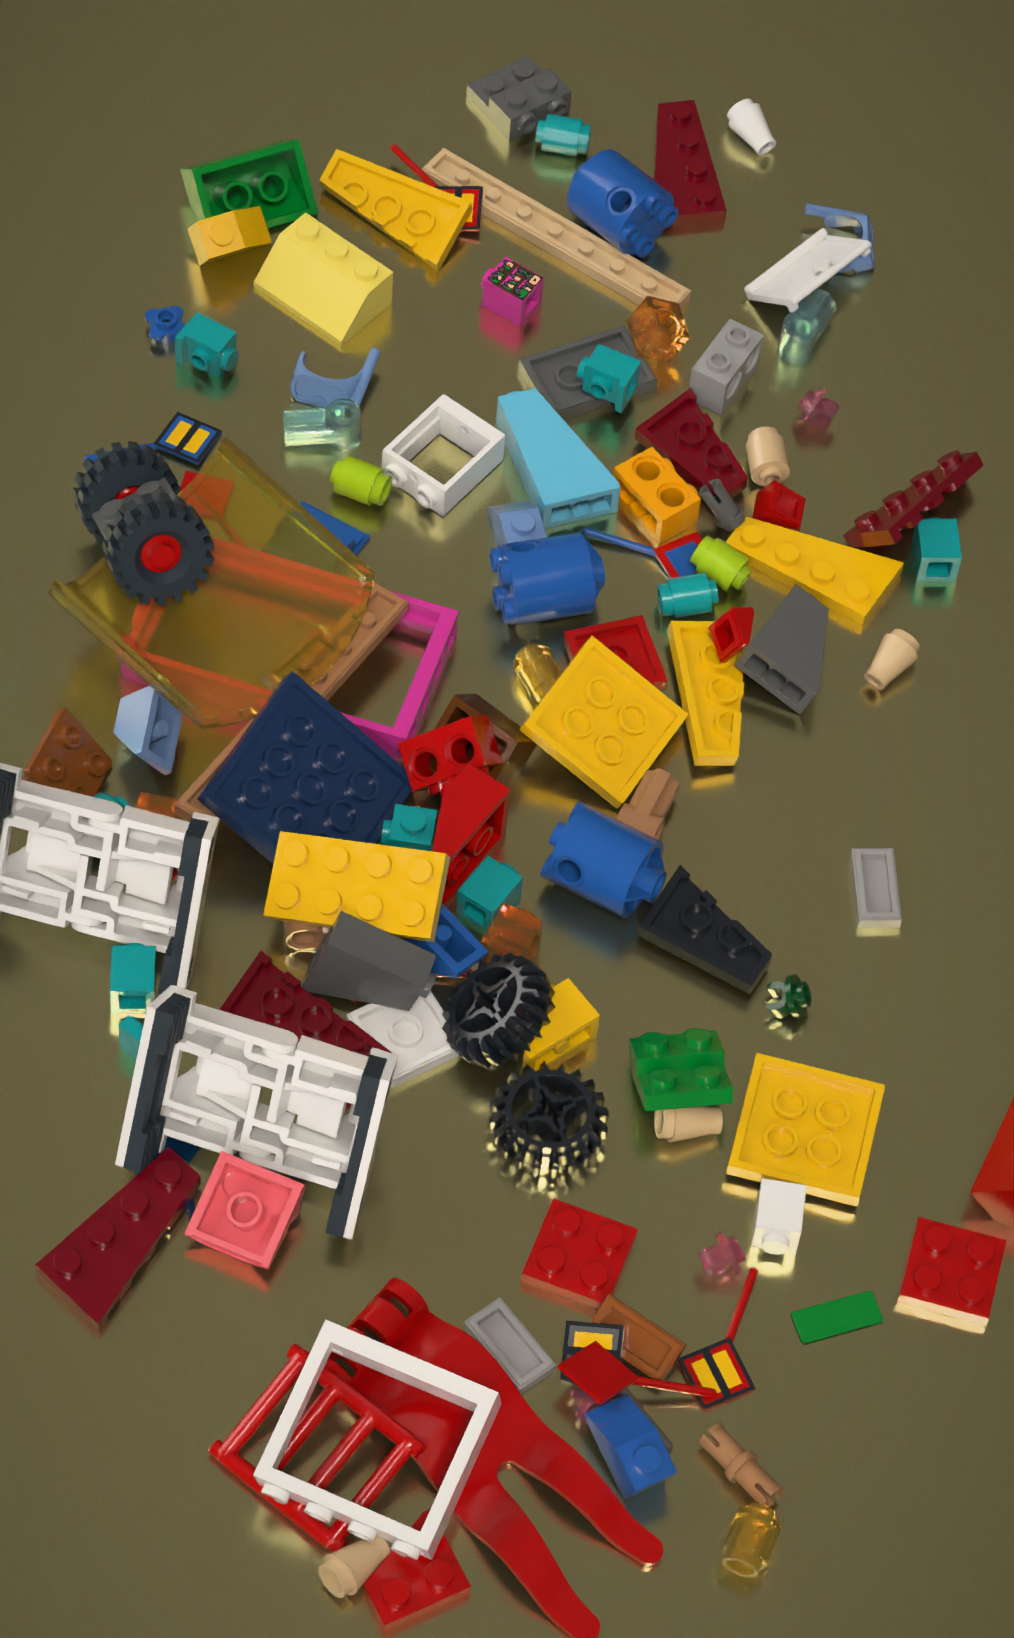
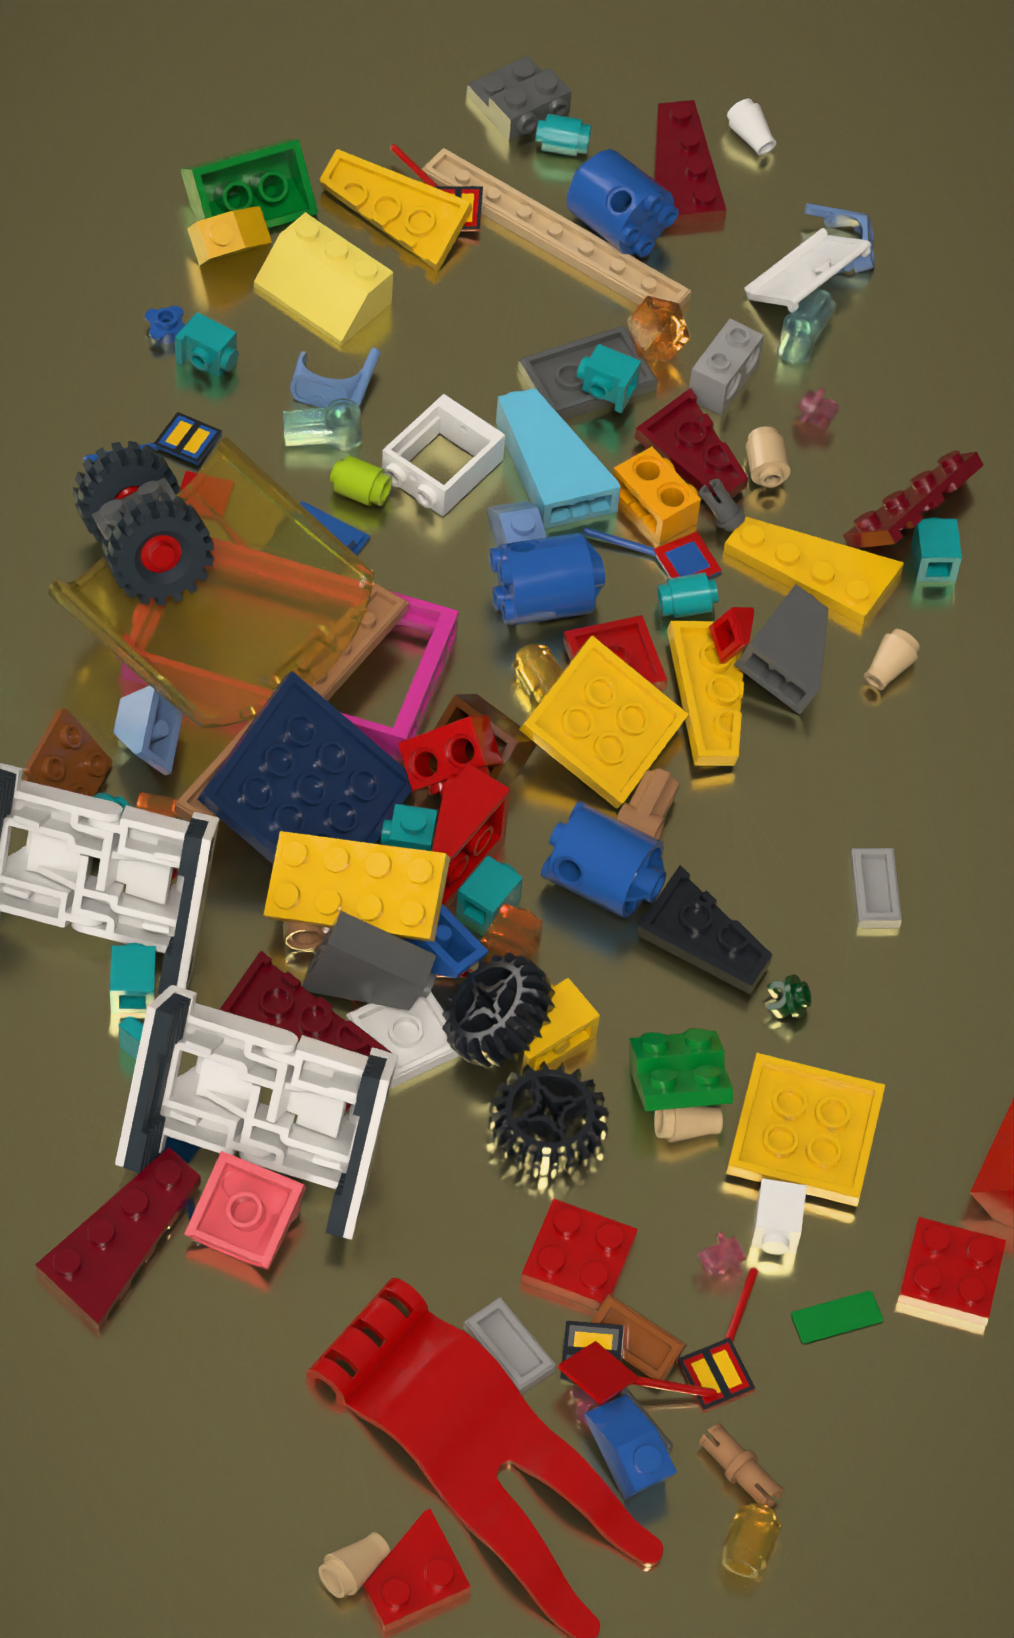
(334, 1389): red bar -> none
(410, 1370): white window -> none
(512, 291): dark pink brick -> none
(721, 563): lime brick -> none
(779, 506): red slope -> none

